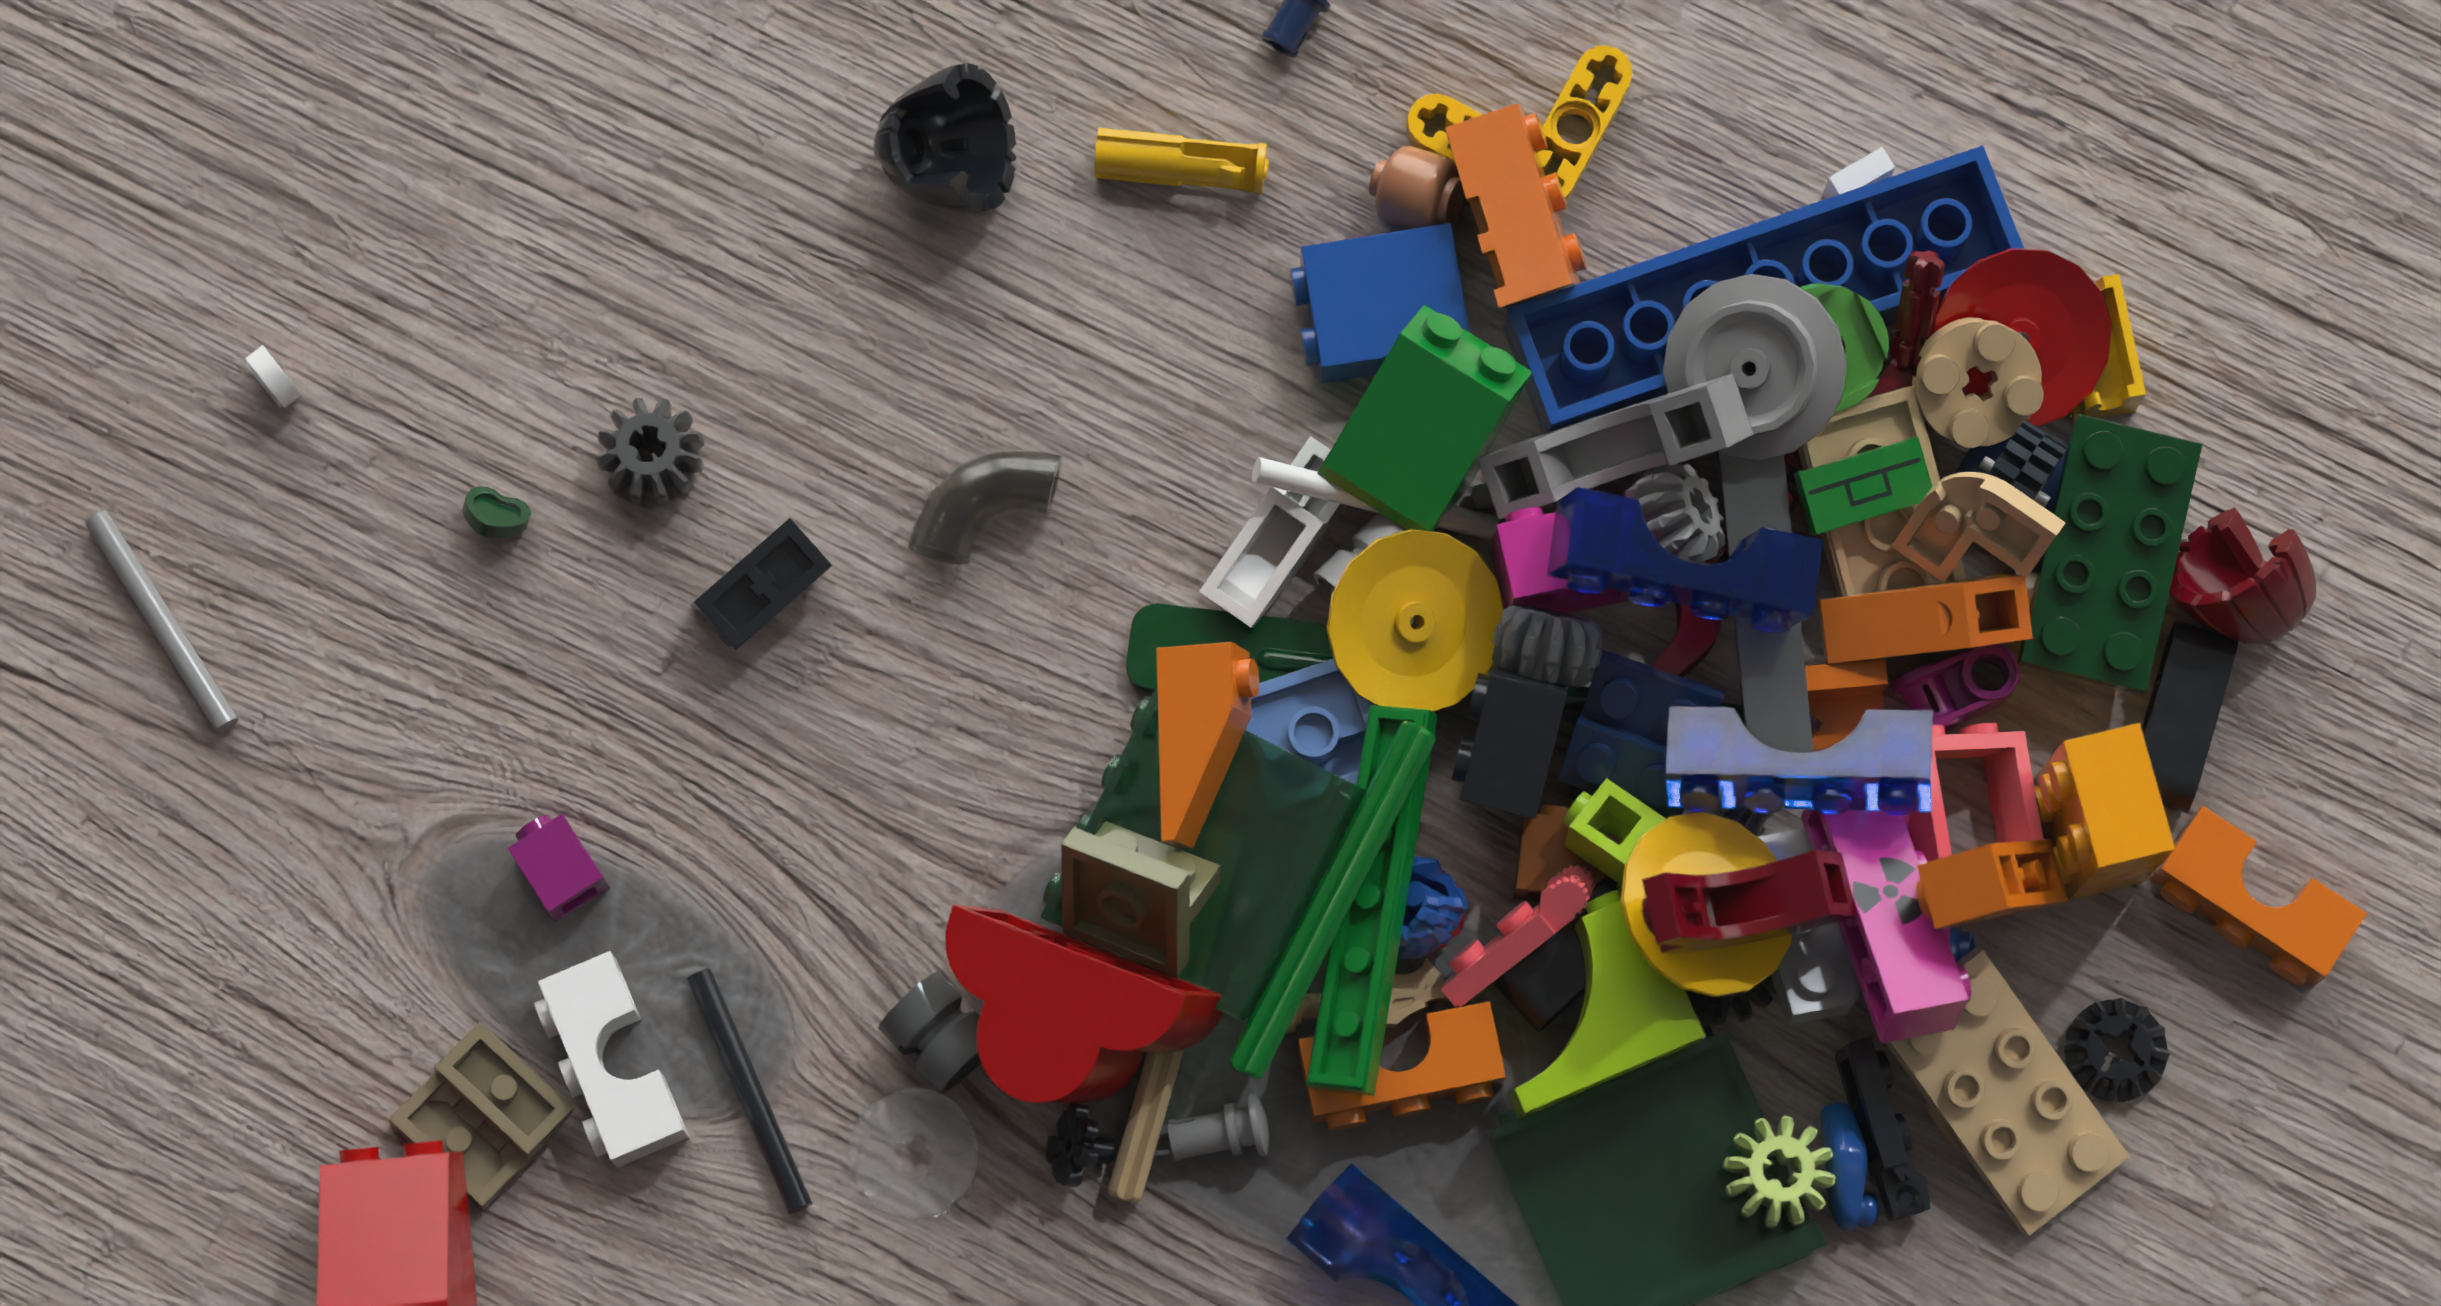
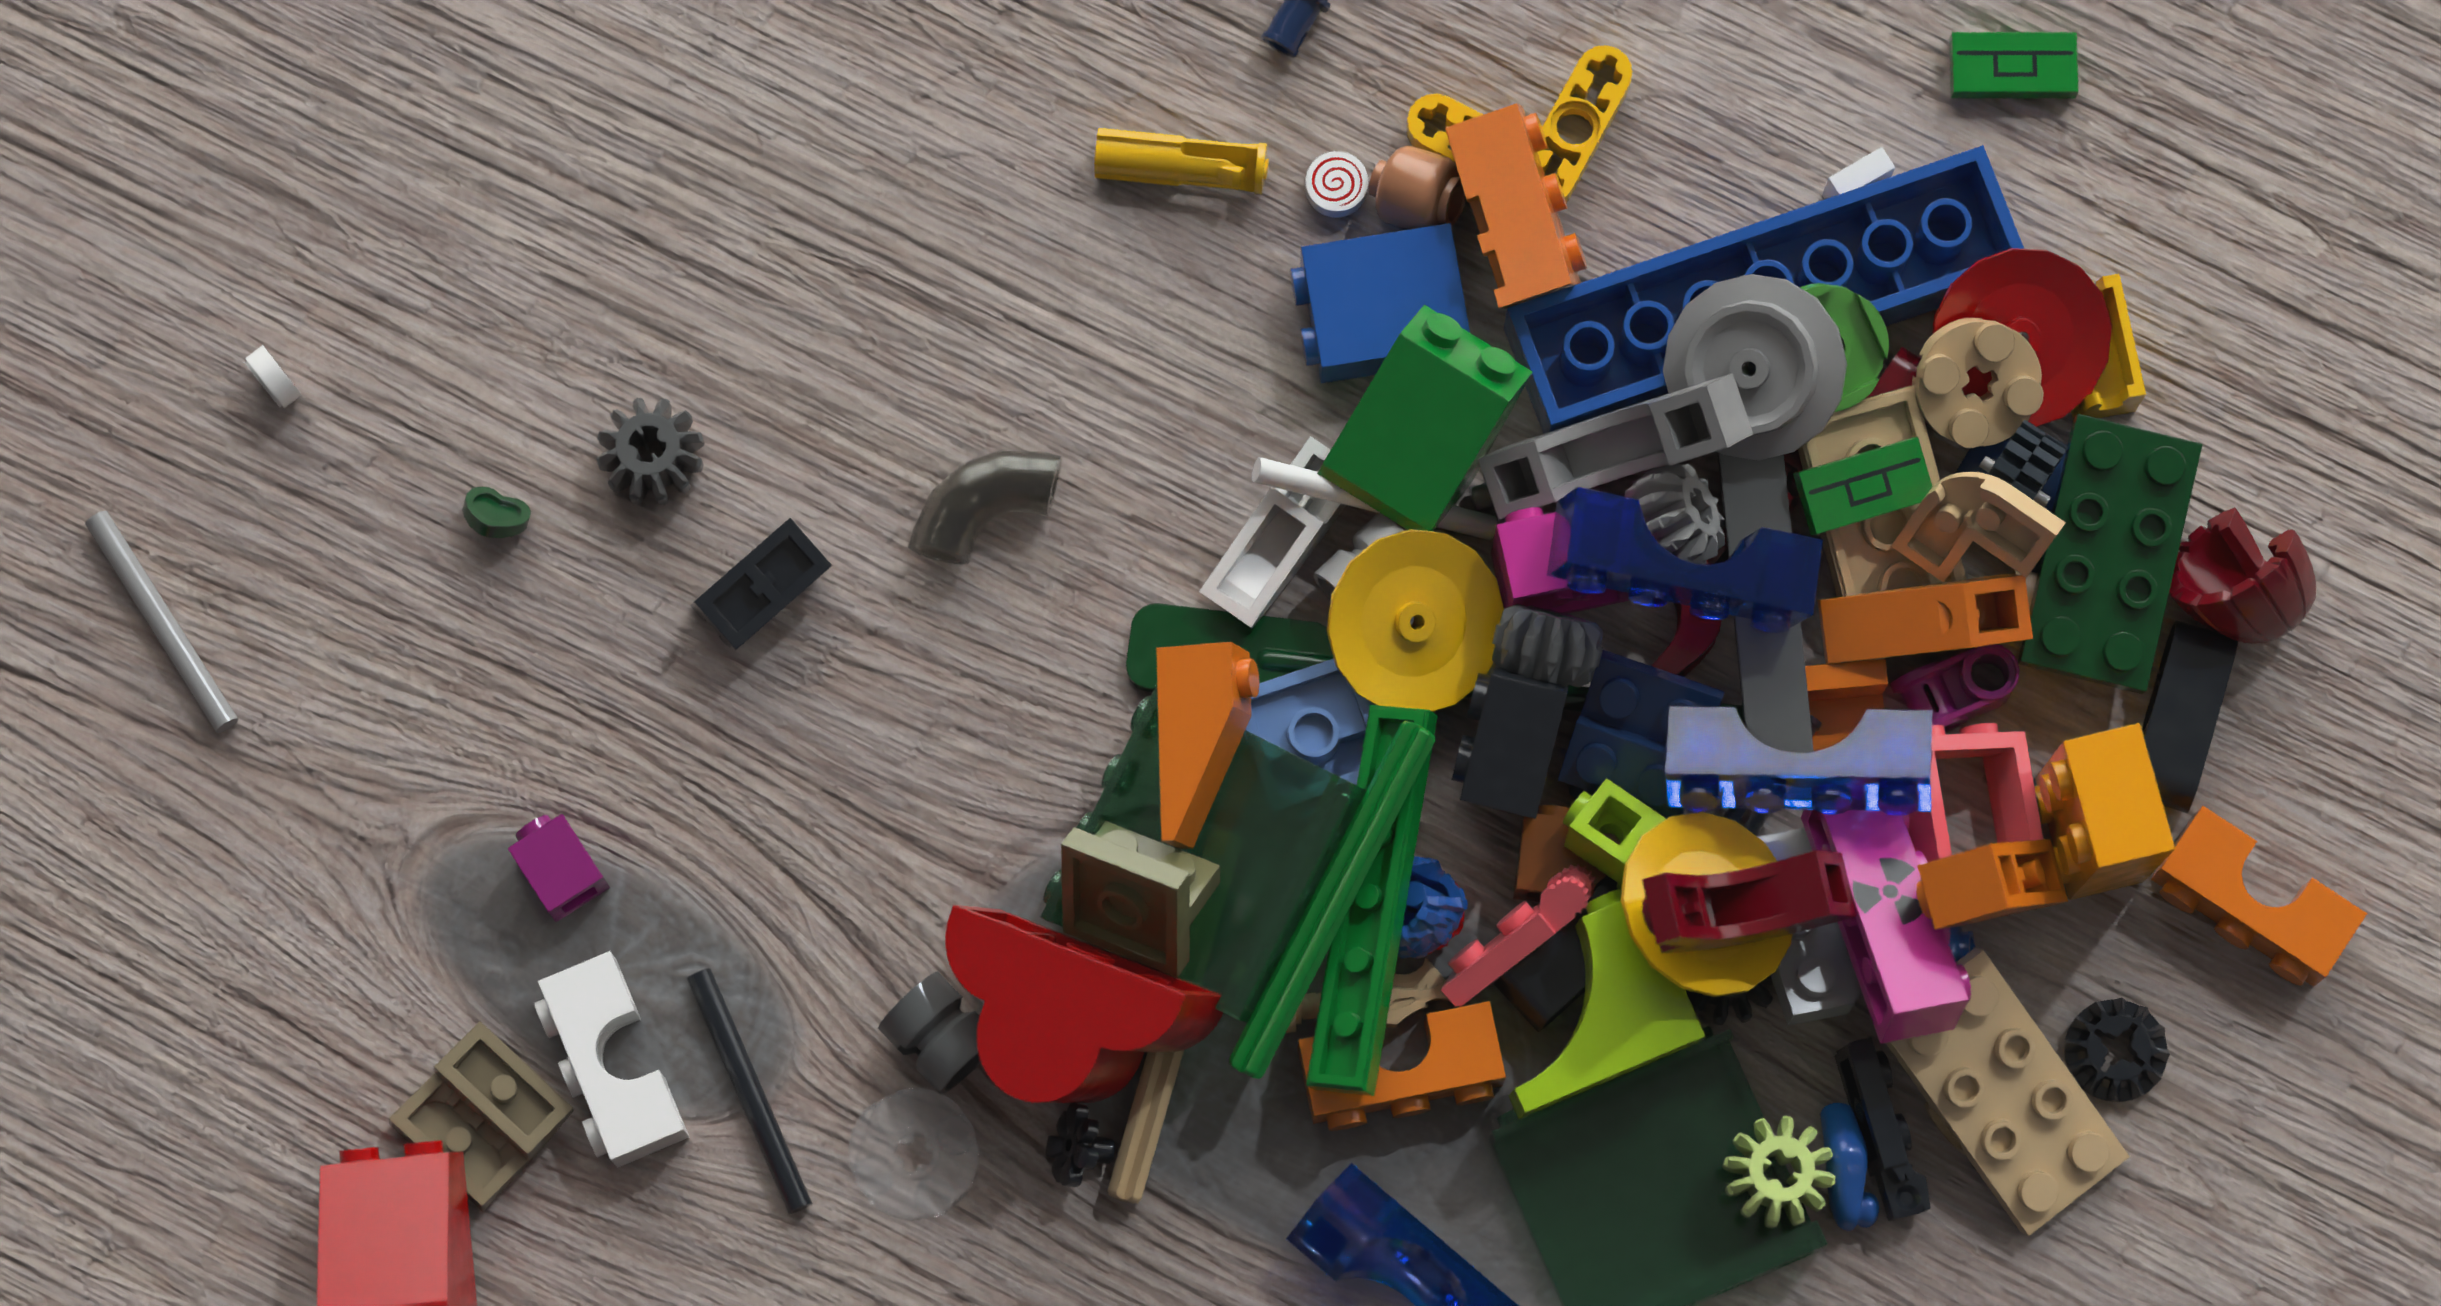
(950, 140): black hair -> none
(1221, 1131): light grey pin -> none
(1336, 184): none -> white tile
(1917, 306): dark red axle -> none
(2013, 65): none -> green tile

